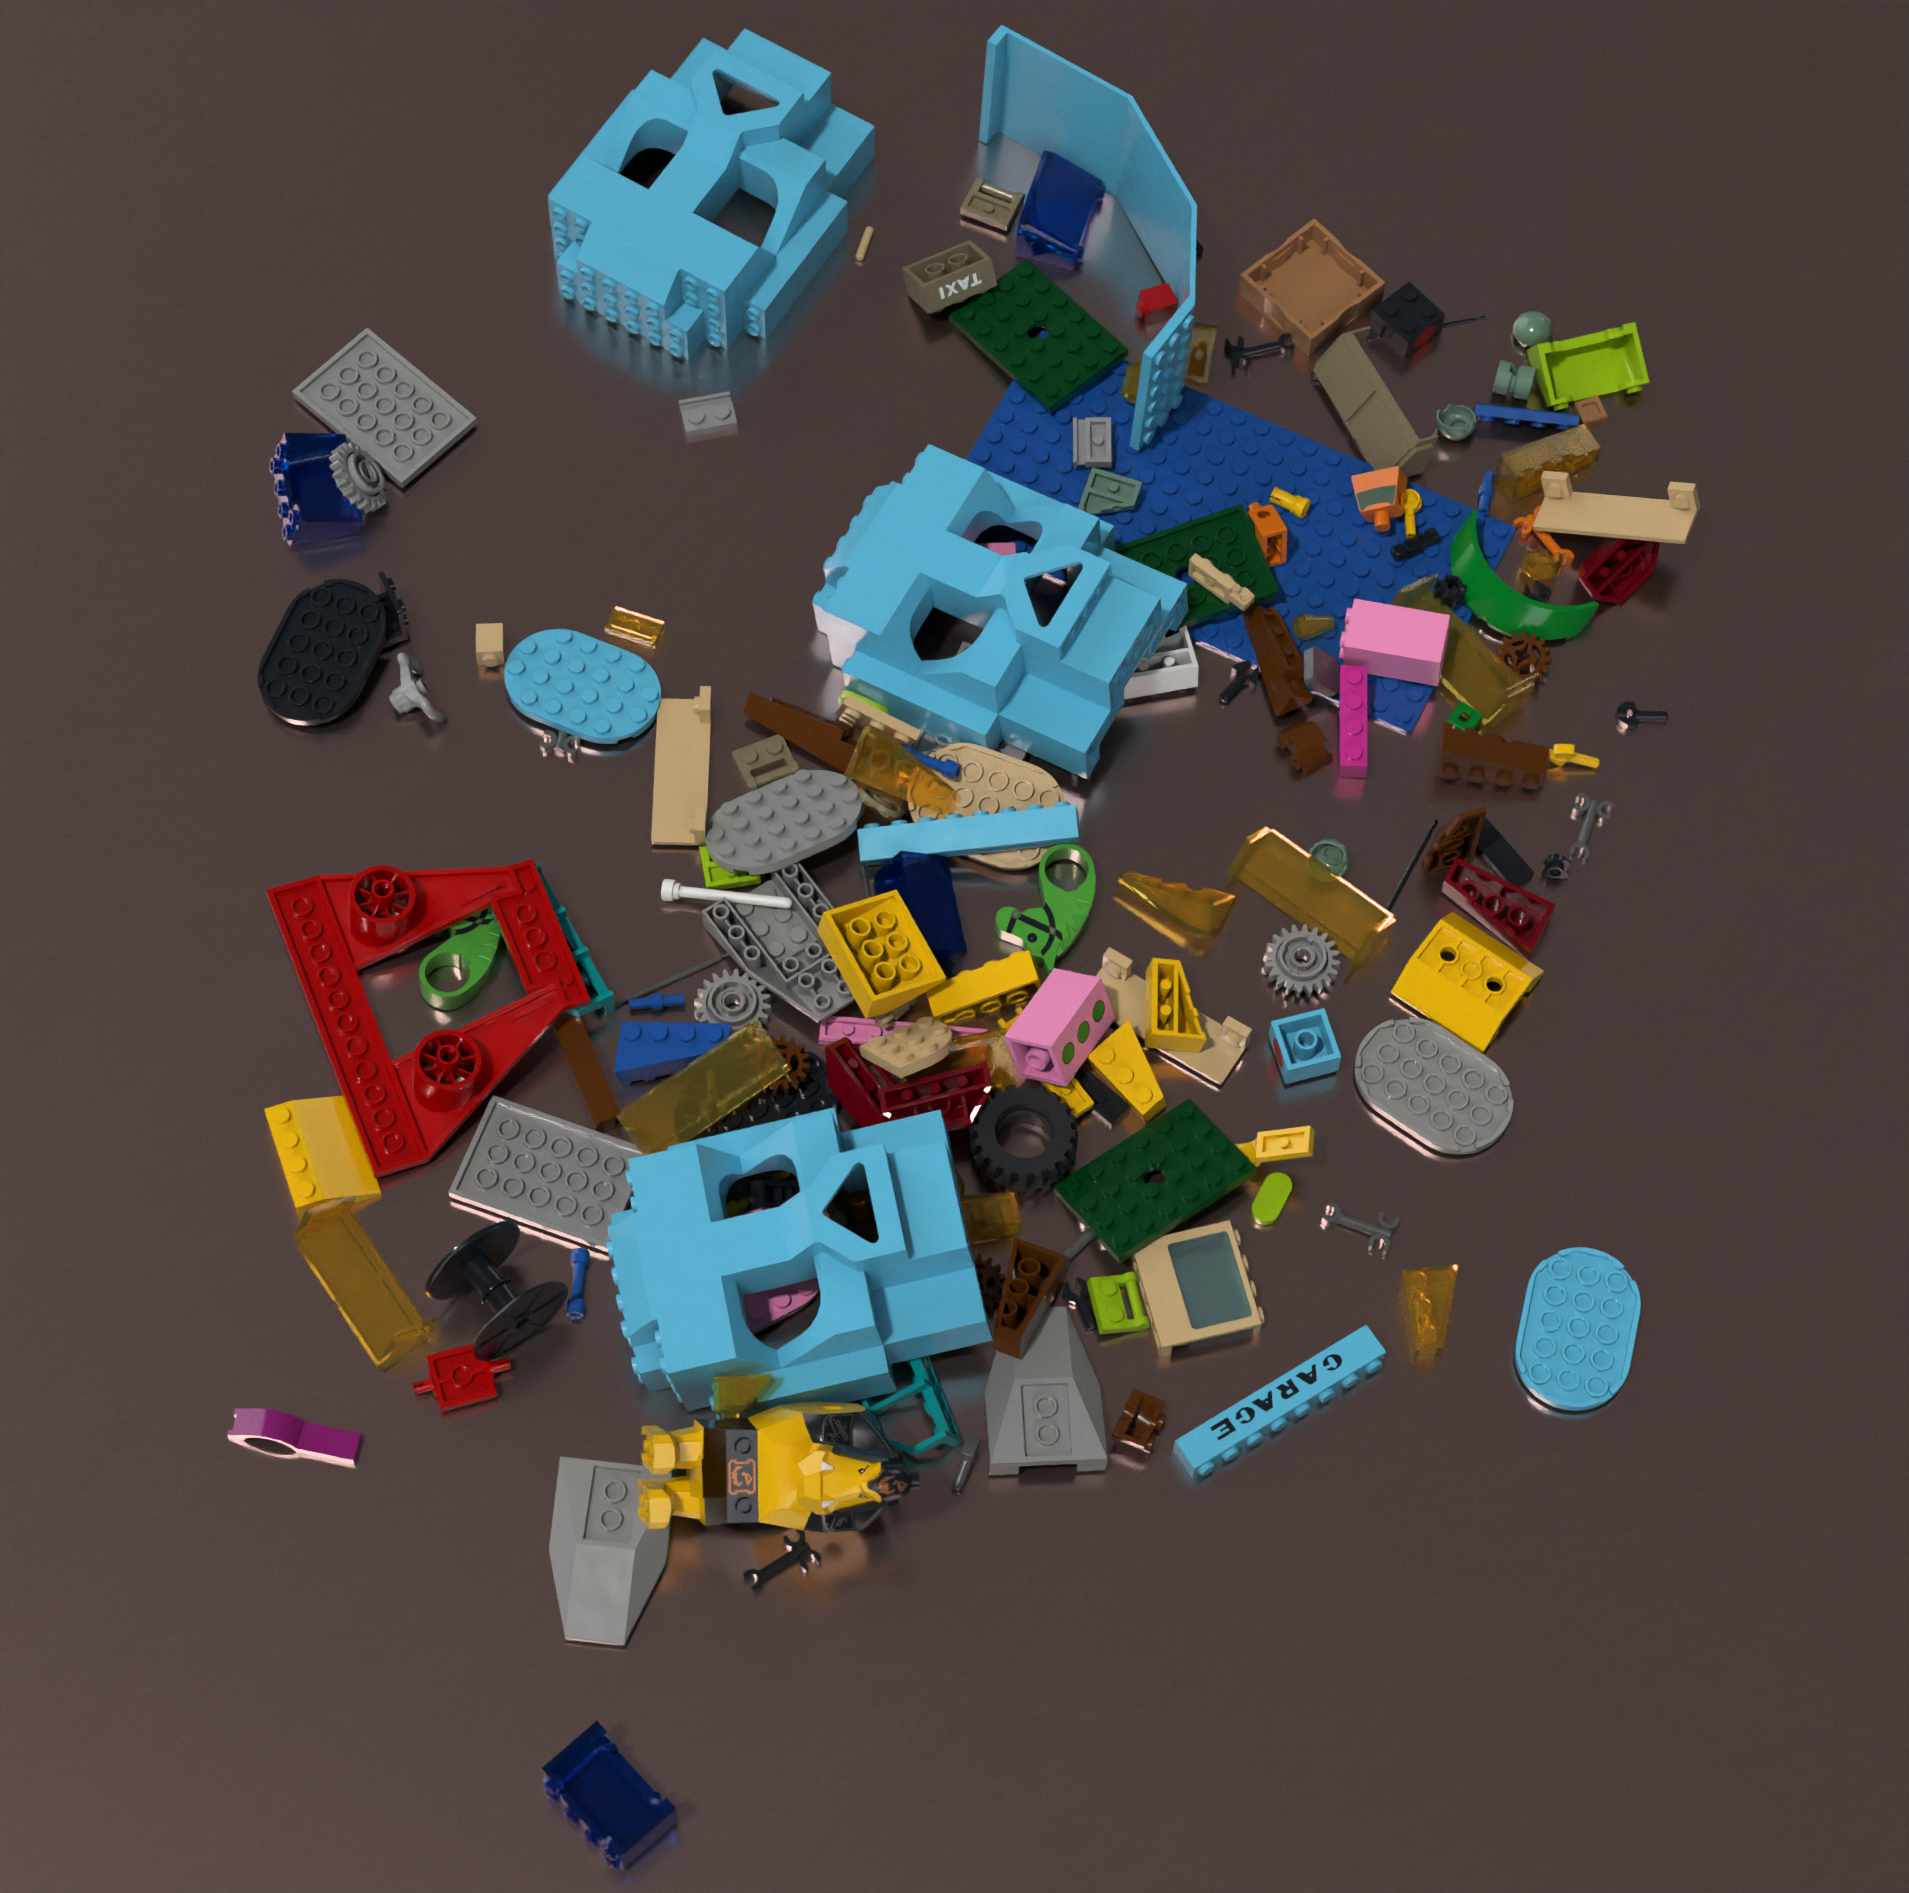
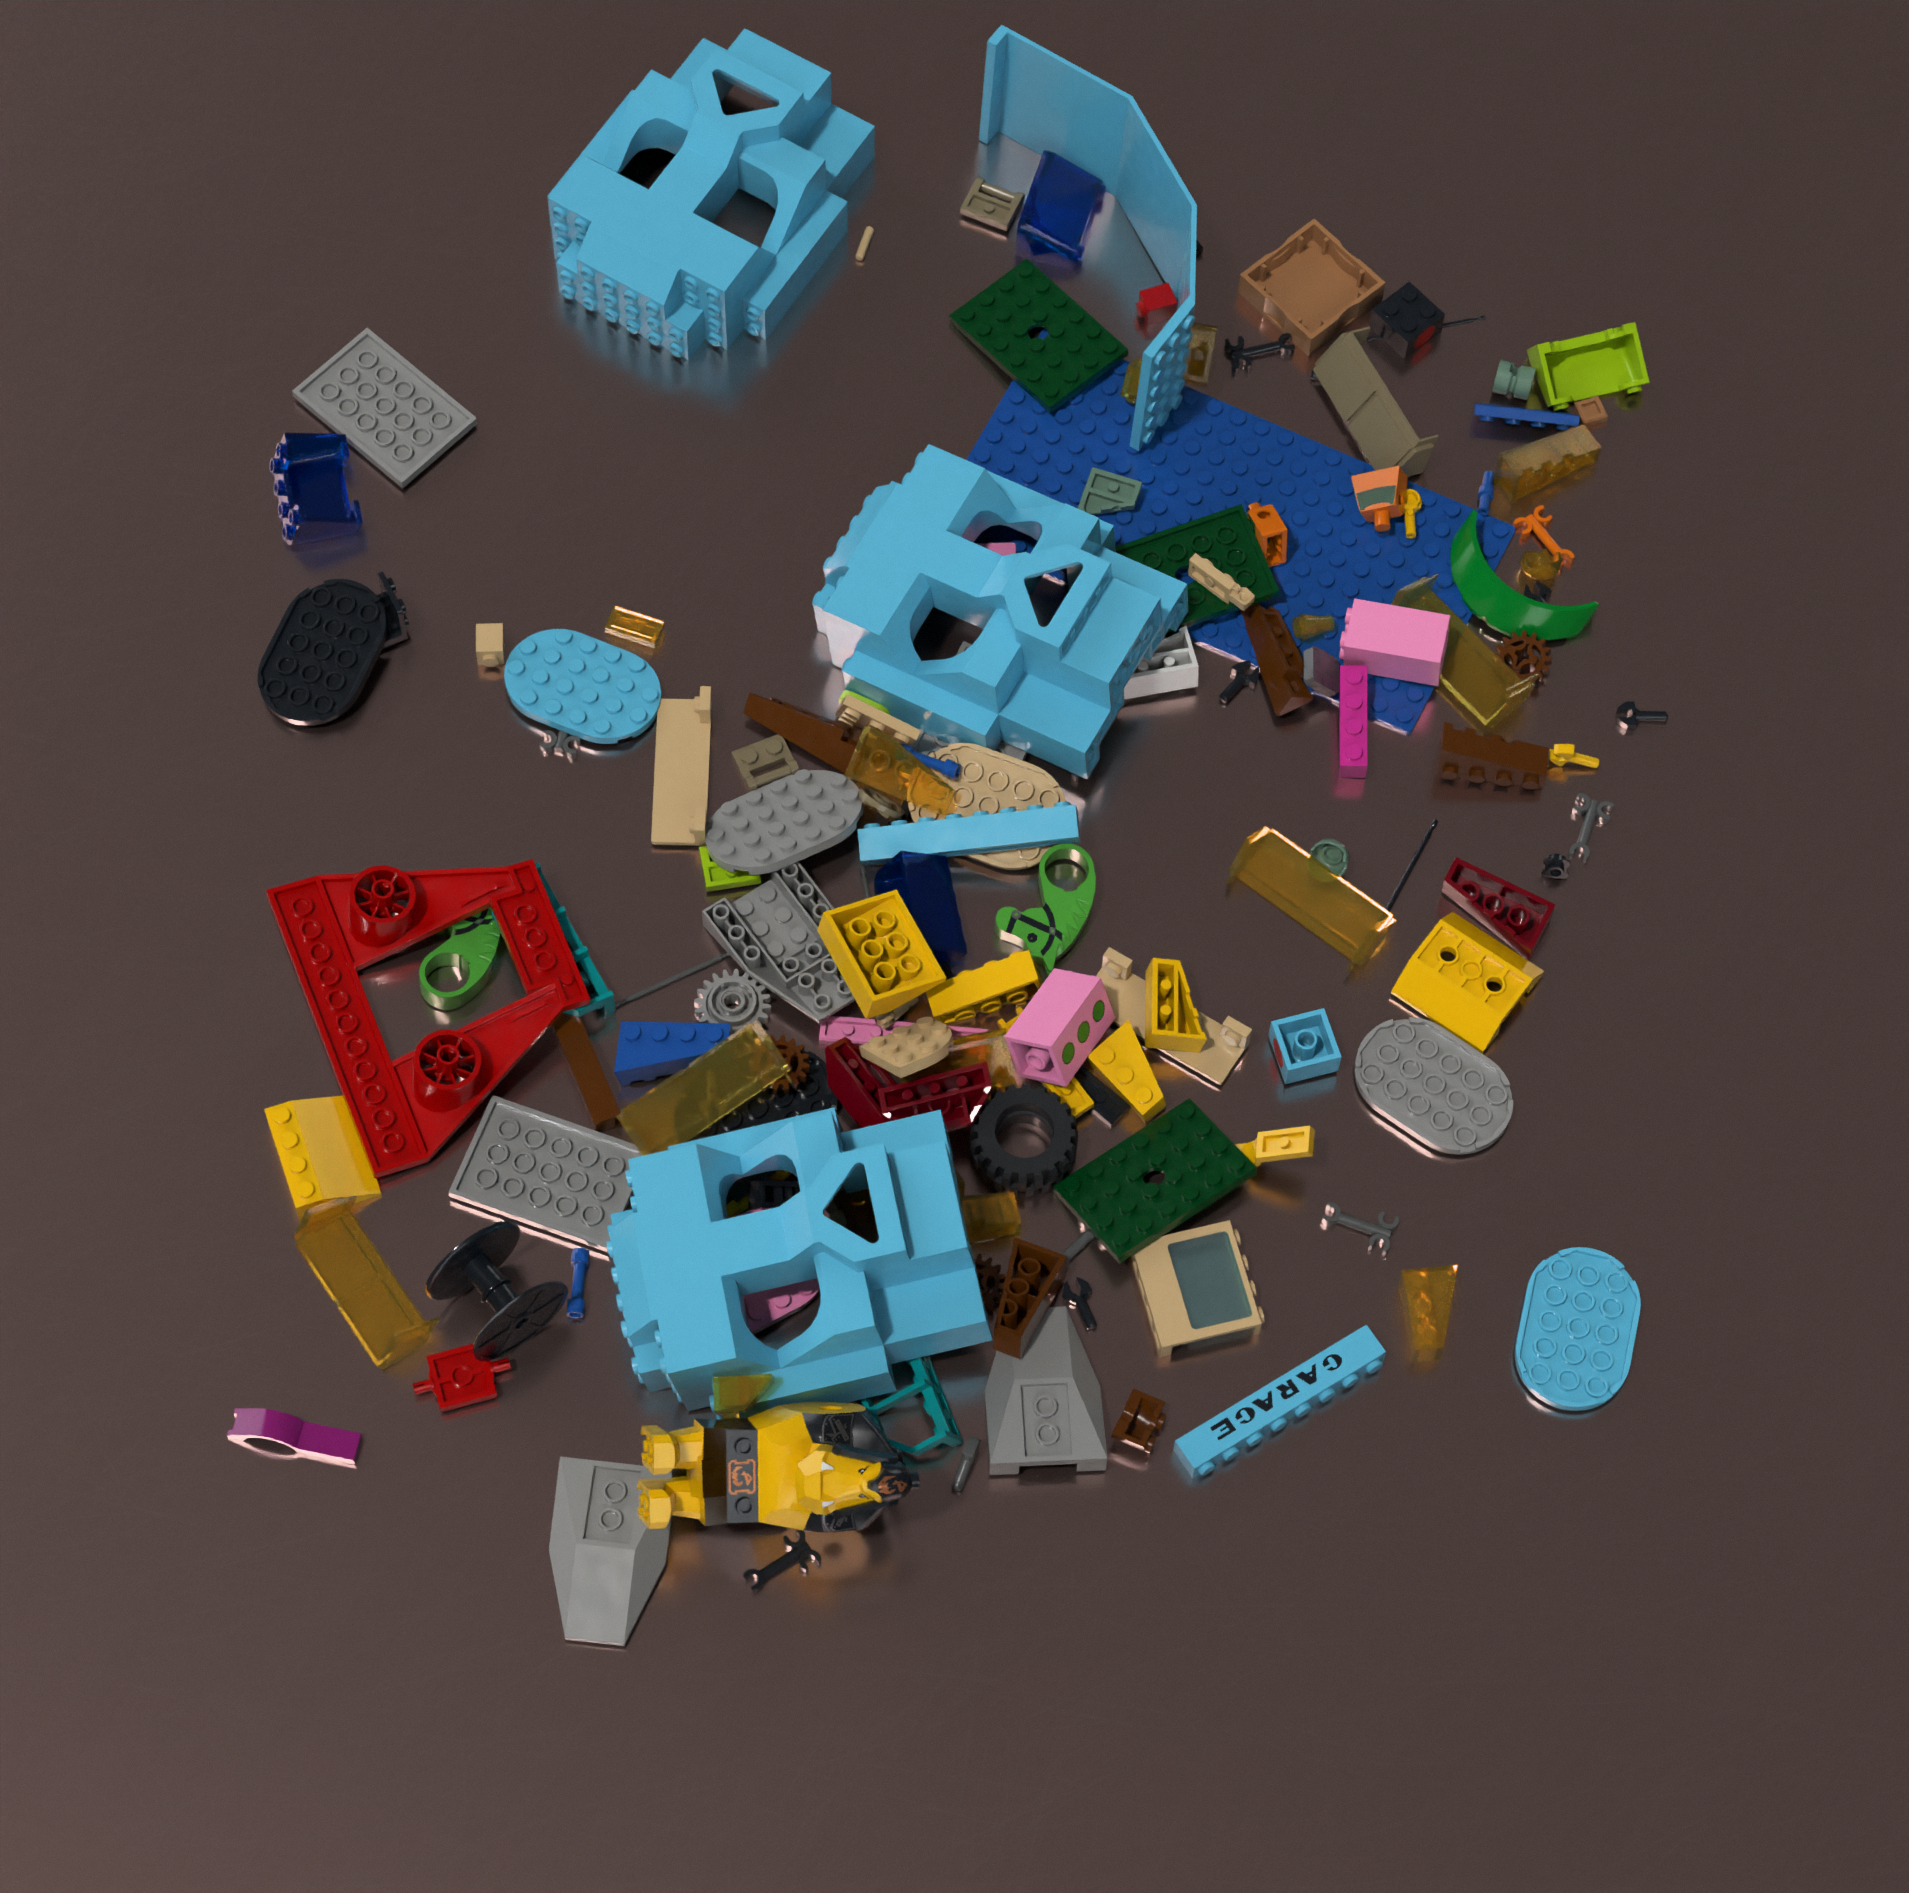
(358, 477): light grey gear -> none
(413, 691): light grey piece -> none
(607, 1797): clear blue windscreen -> none
(656, 1001): blue bar -> none
(672, 890): white piece -> none
(708, 414): light grey plate -> none
(949, 277): dark tan brick -> none
(1092, 442): light grey plate -> none
(1109, 1305): lime plate -> none
(1193, 910): clear yellow wedge -> none
(1271, 1198): lime tile -> none
(1284, 968): light grey gear -> none
(1295, 504): yellow pin -> none
(1306, 745): reddish brown cylinder -> none
(1414, 544): black axle -> none
(1450, 590): black gear -> none
(1453, 840): reddish brown wedge -> none
(1456, 422): sand green hair -> none
(1460, 722): green piece -> none
(1502, 856): black tile -> none
(1532, 329): sand green hair -> none
(1617, 515): tan bracket -> none
(1618, 568): dark red wedge -> none

